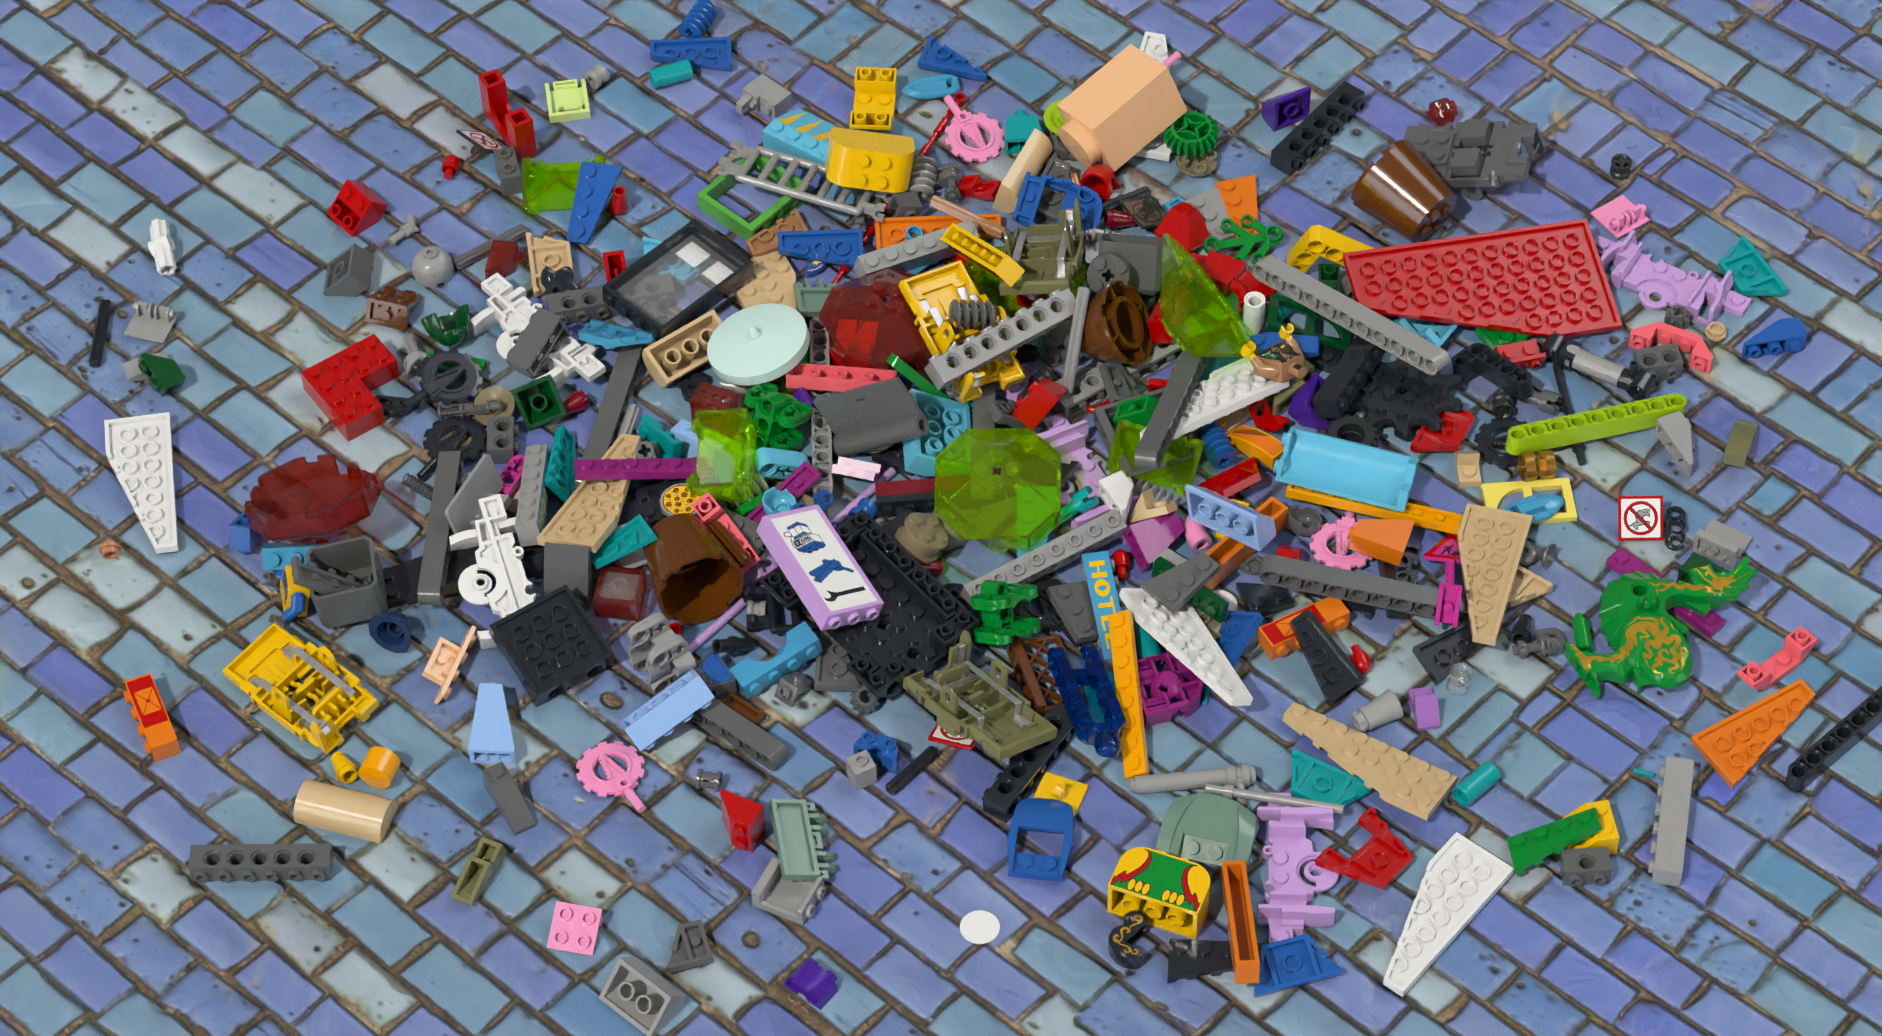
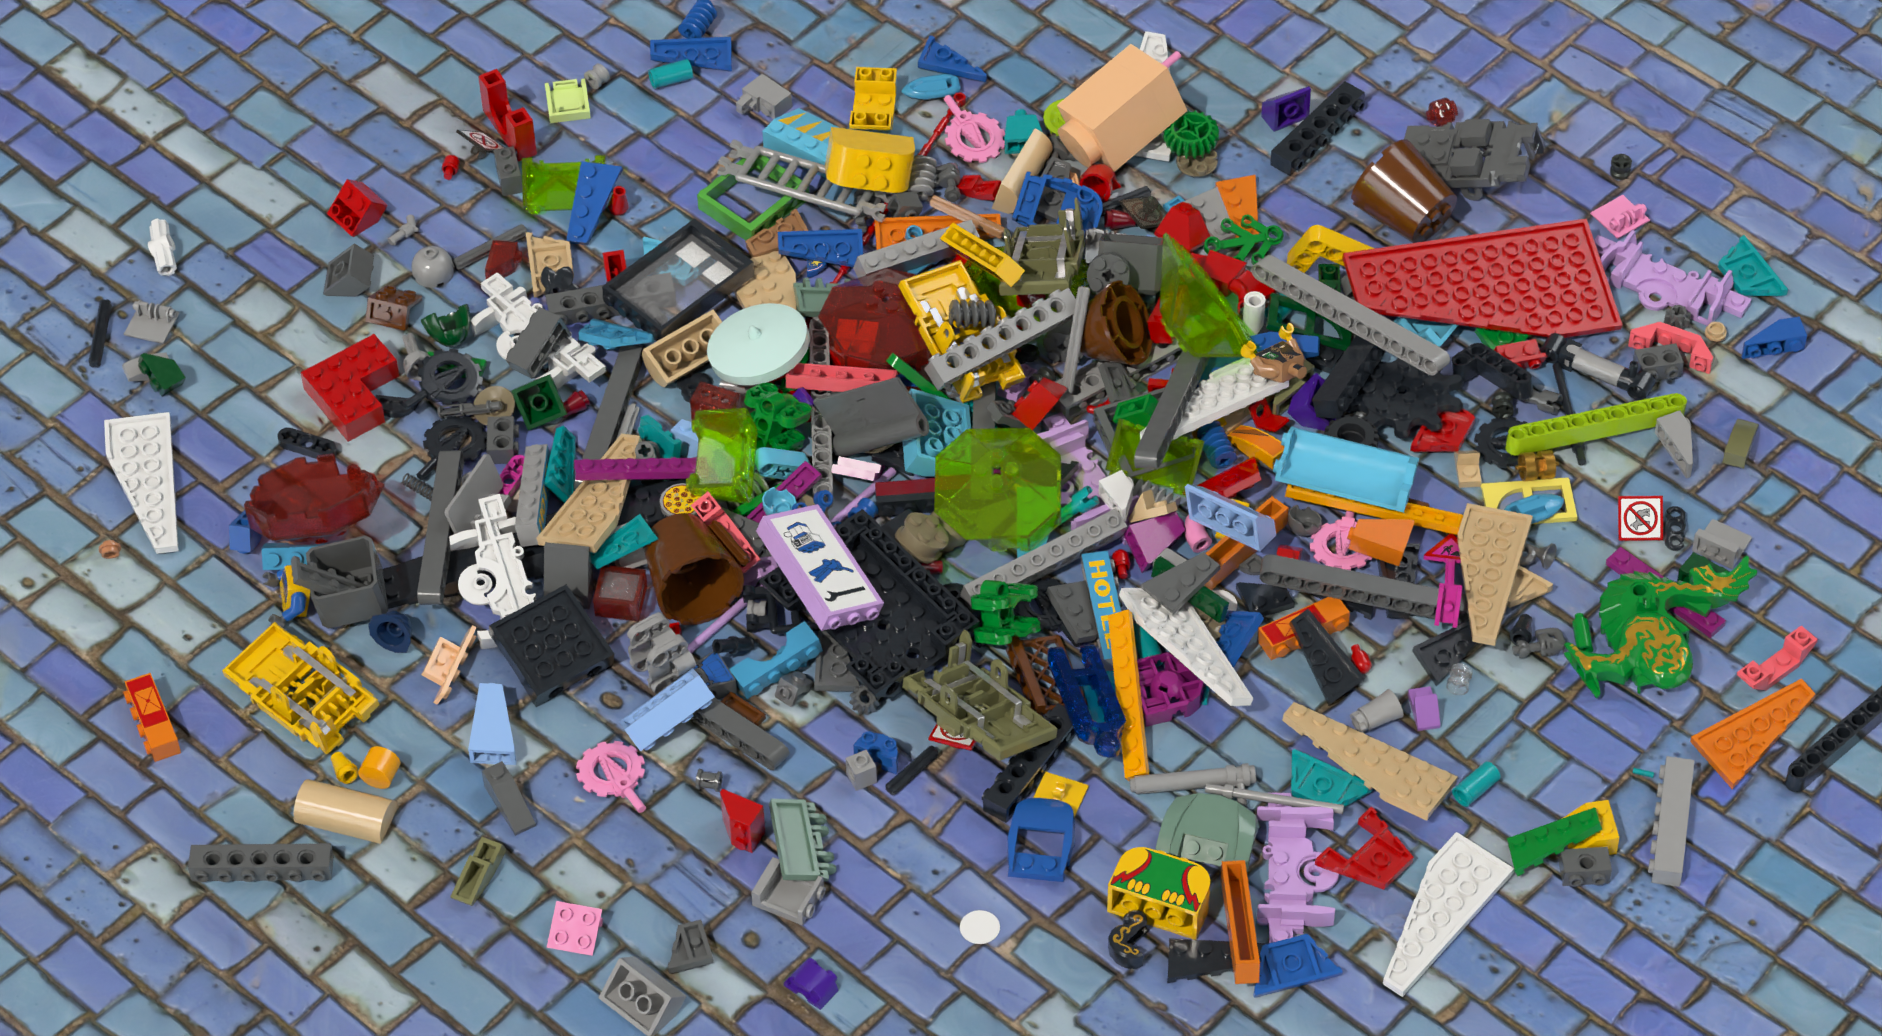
(301, 437): none -> black beam

